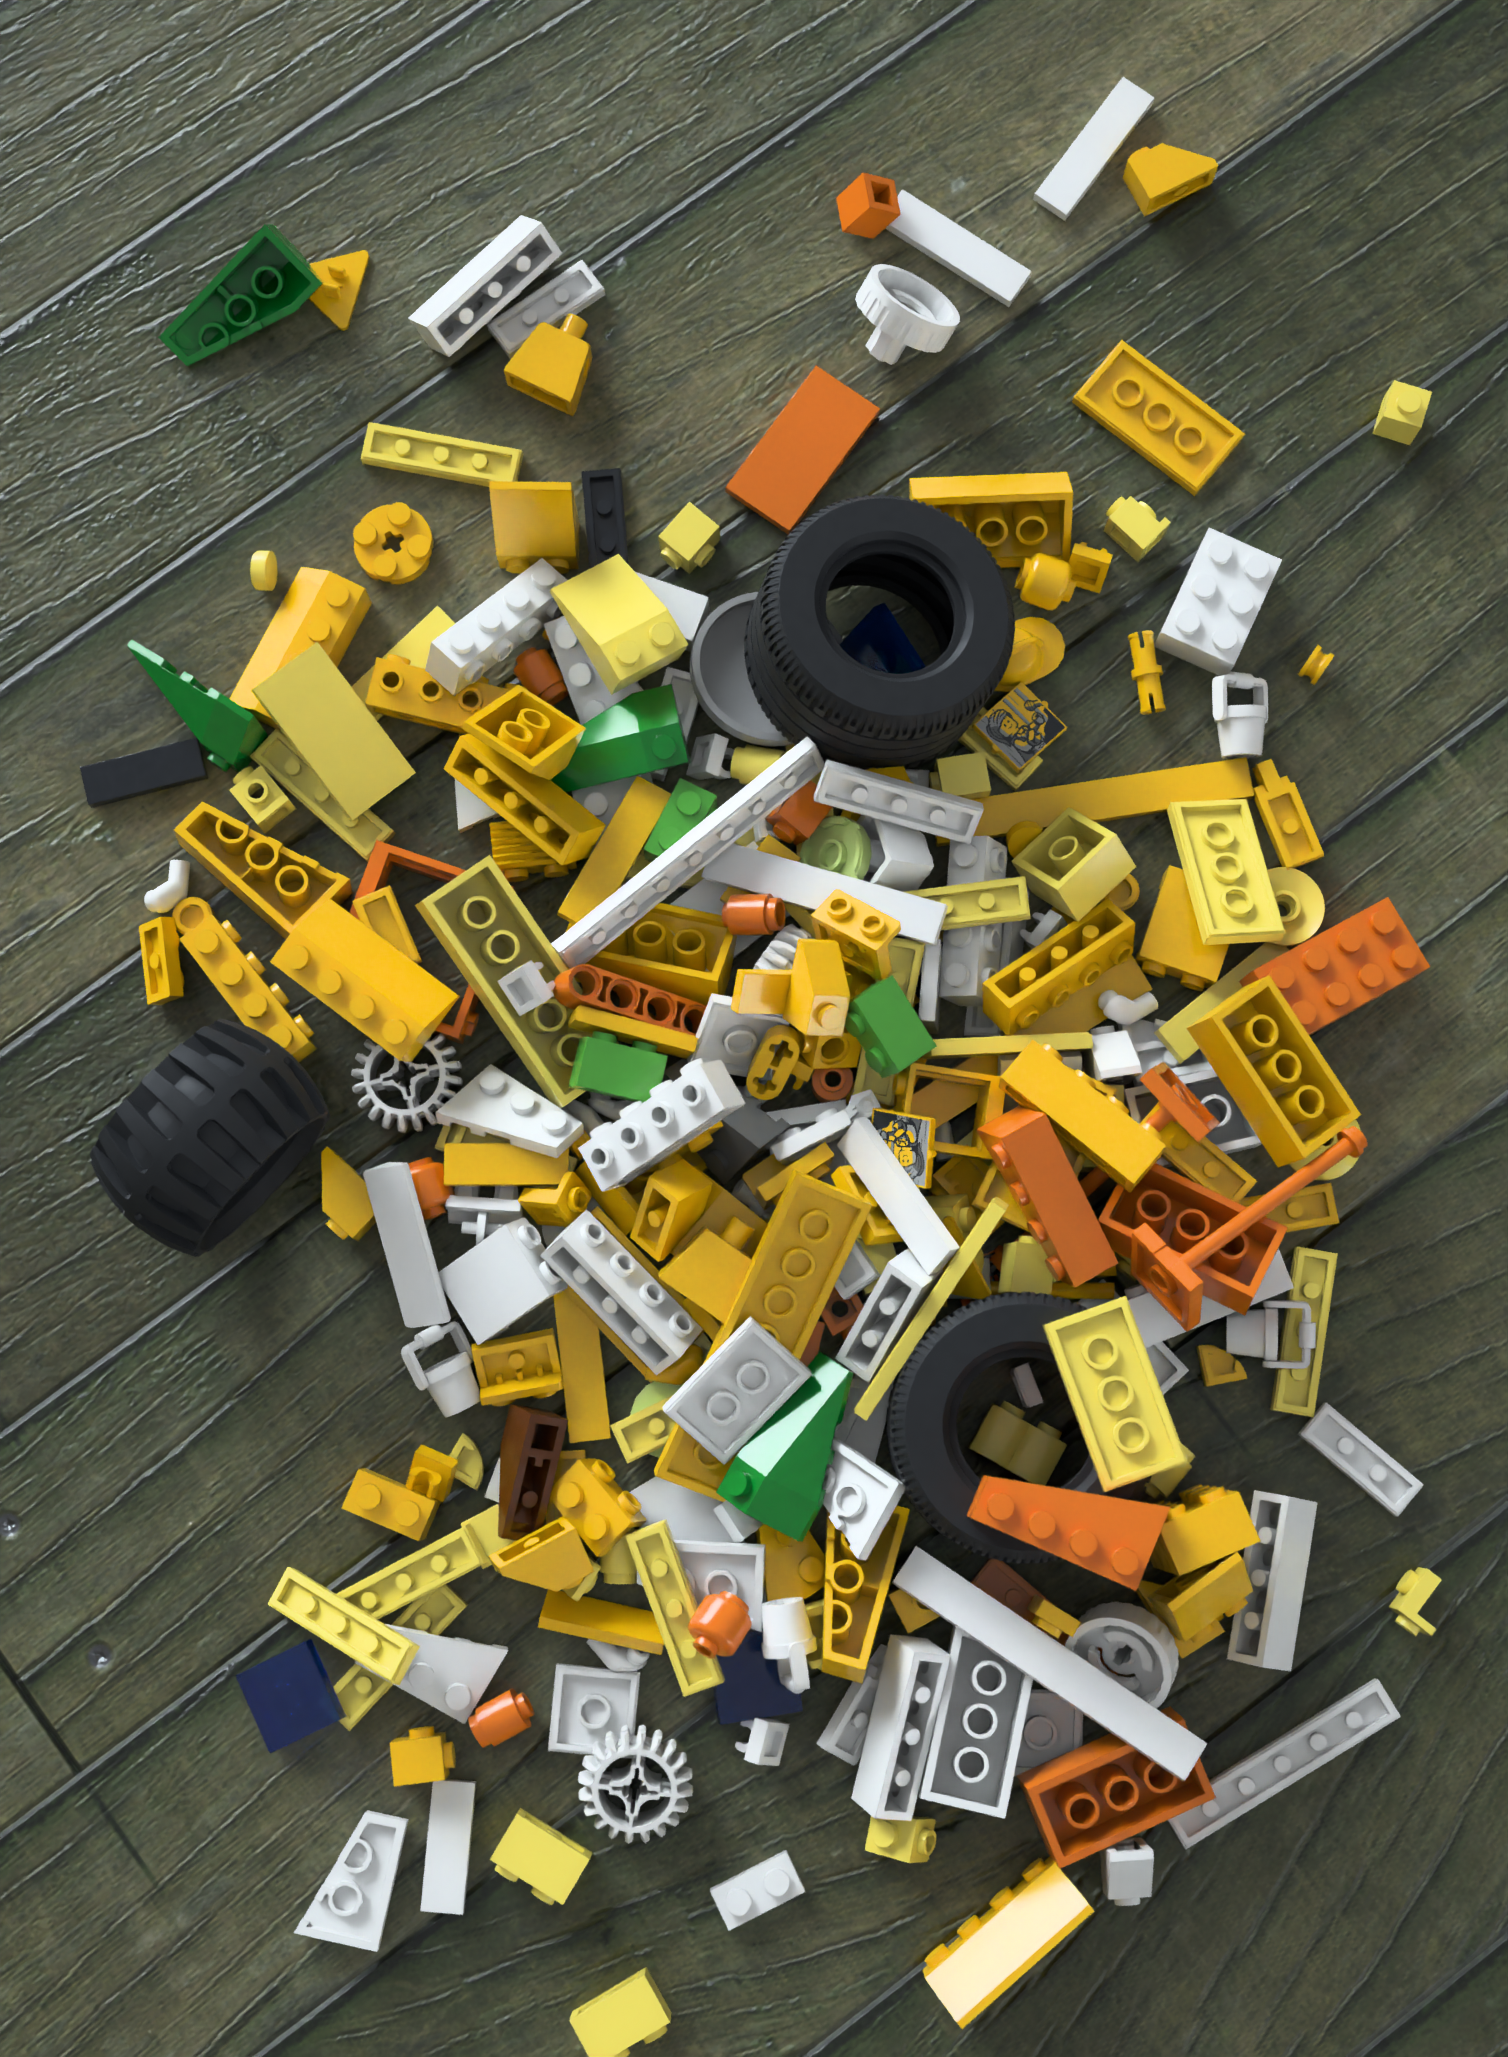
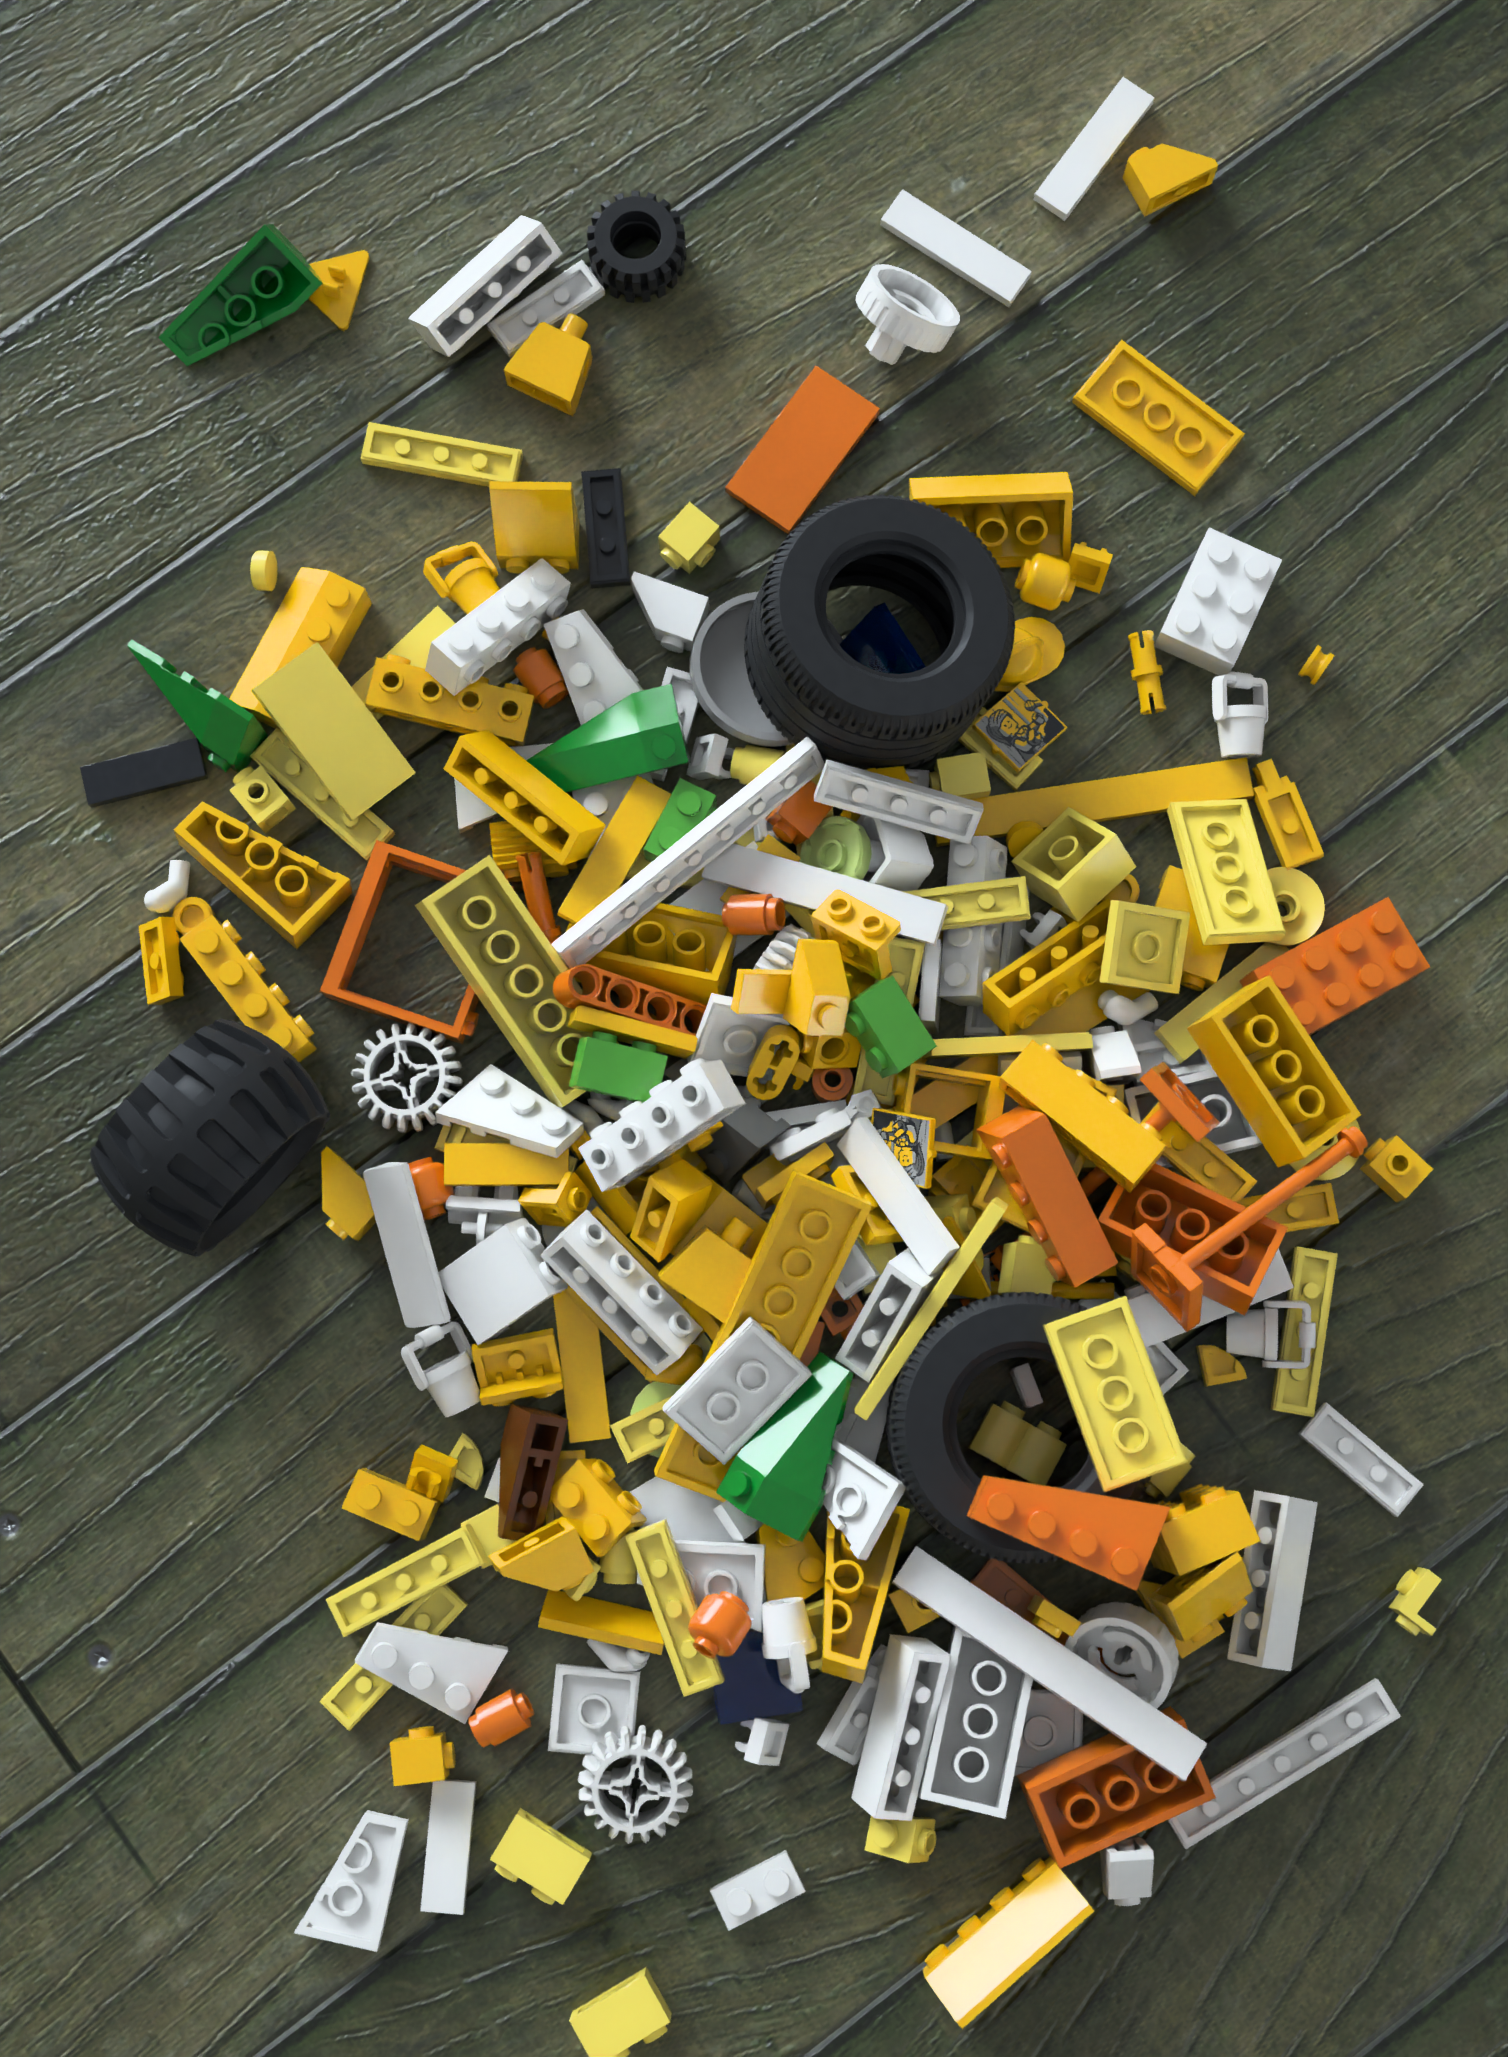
(290, 1696): clear blue tile -> none
(344, 1625): light yellow tile -> none
(365, 980): yellow slope -> none
(383, 915): yellow tile -> none
(394, 521): yellow plate -> none
(469, 581): none -> yellow piece
(526, 987): white tile -> none
(527, 732): yellow slope -> none
(537, 894): none -> orange pin
(619, 623): light yellow slope -> none
(631, 218): none -> black tyre
(868, 205): orange brick -> none
(1134, 526): light yellow brick -> none
(1144, 947): none -> light yellow plate
(1395, 1167): none -> yellow brick
(1402, 412): light yellow brick -> none

